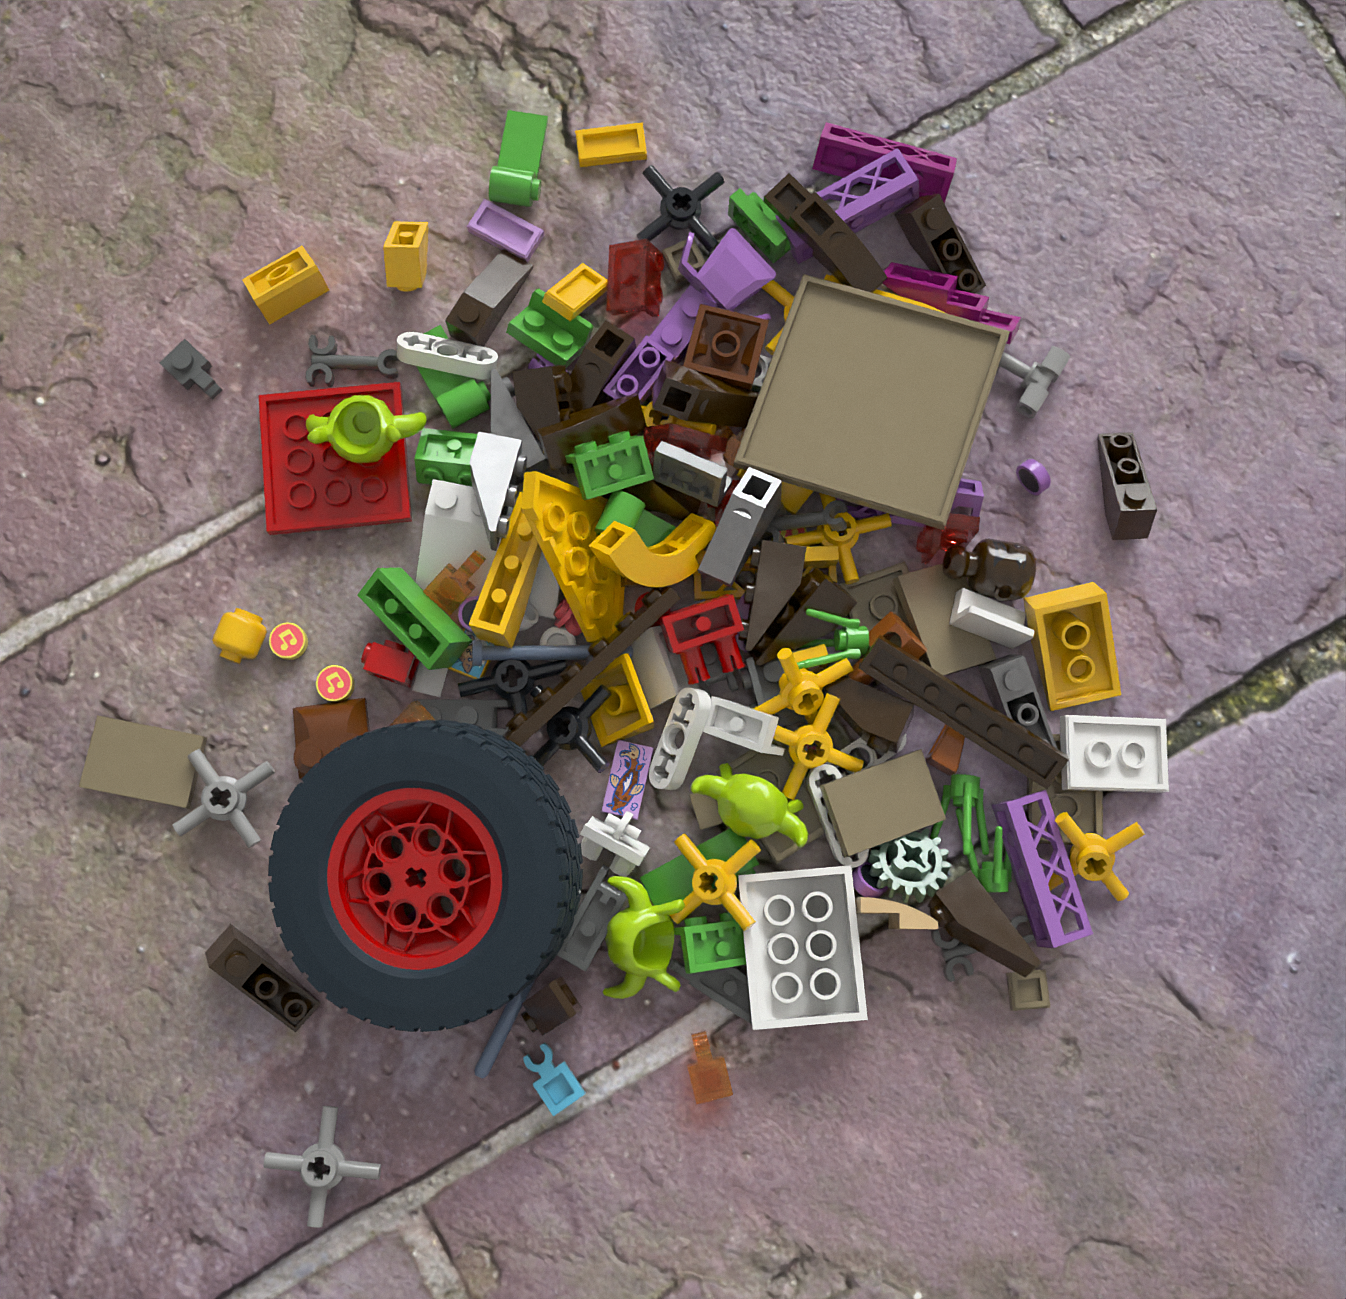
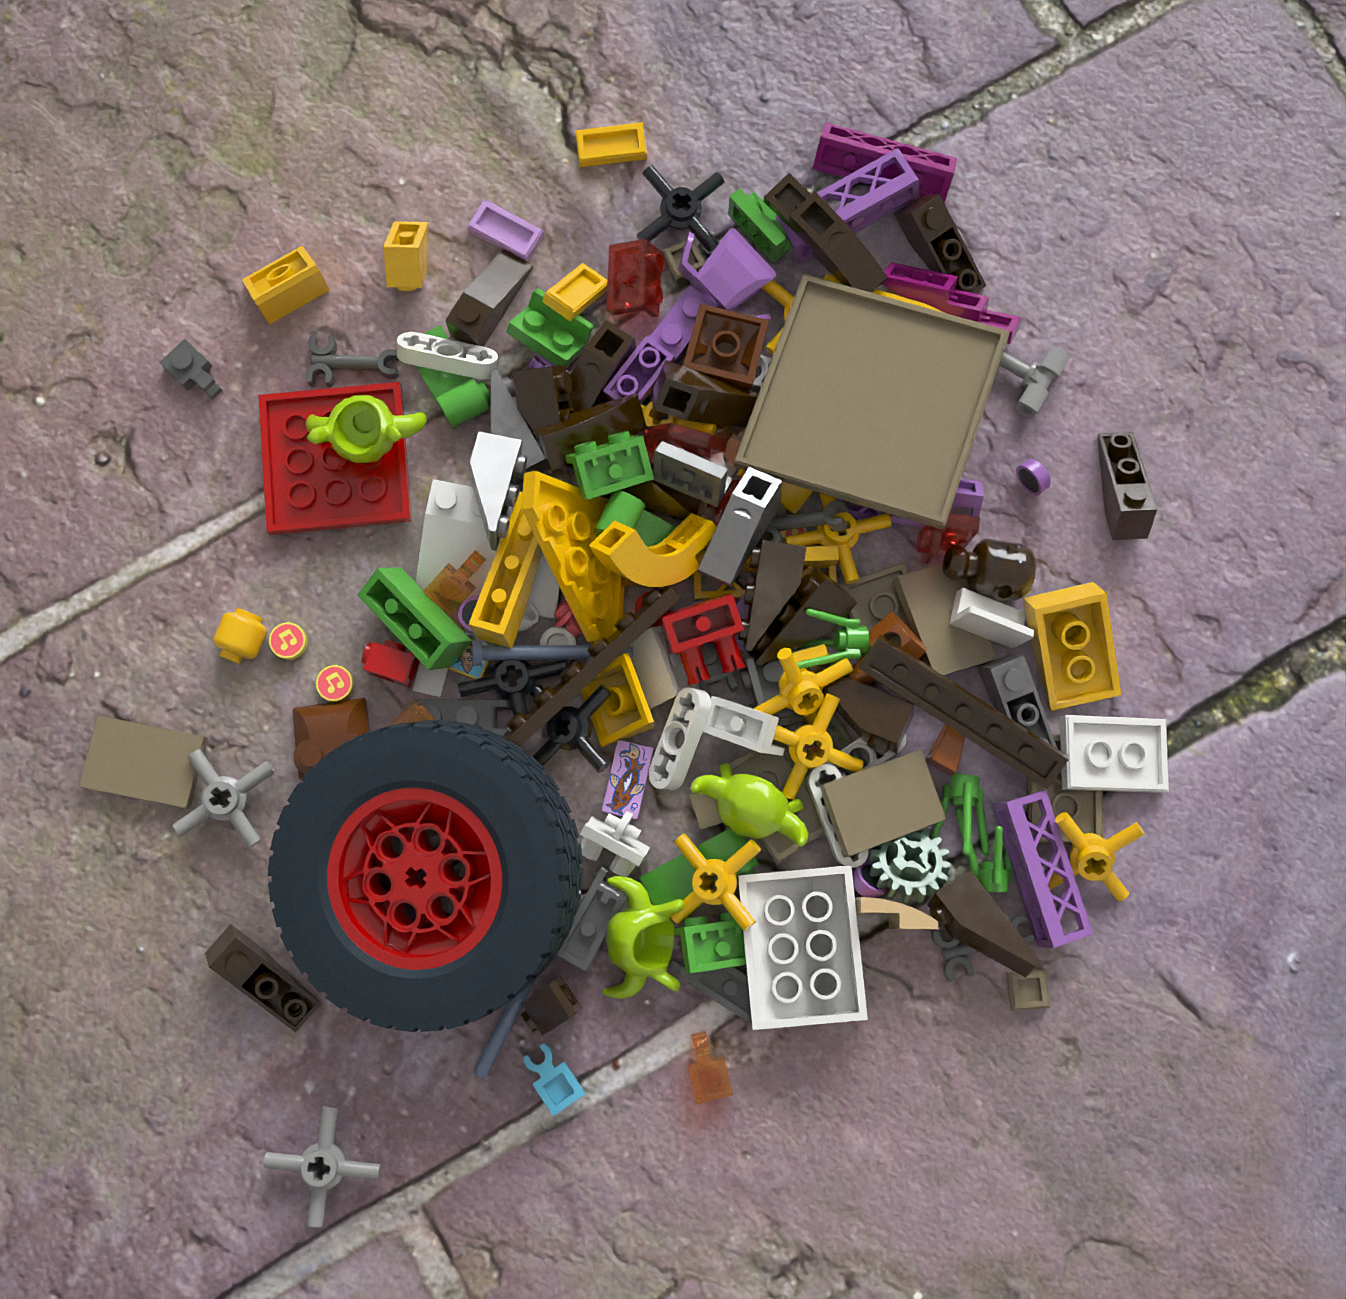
(444, 456): bright green bracket -> none
(519, 160): bright green door -> none

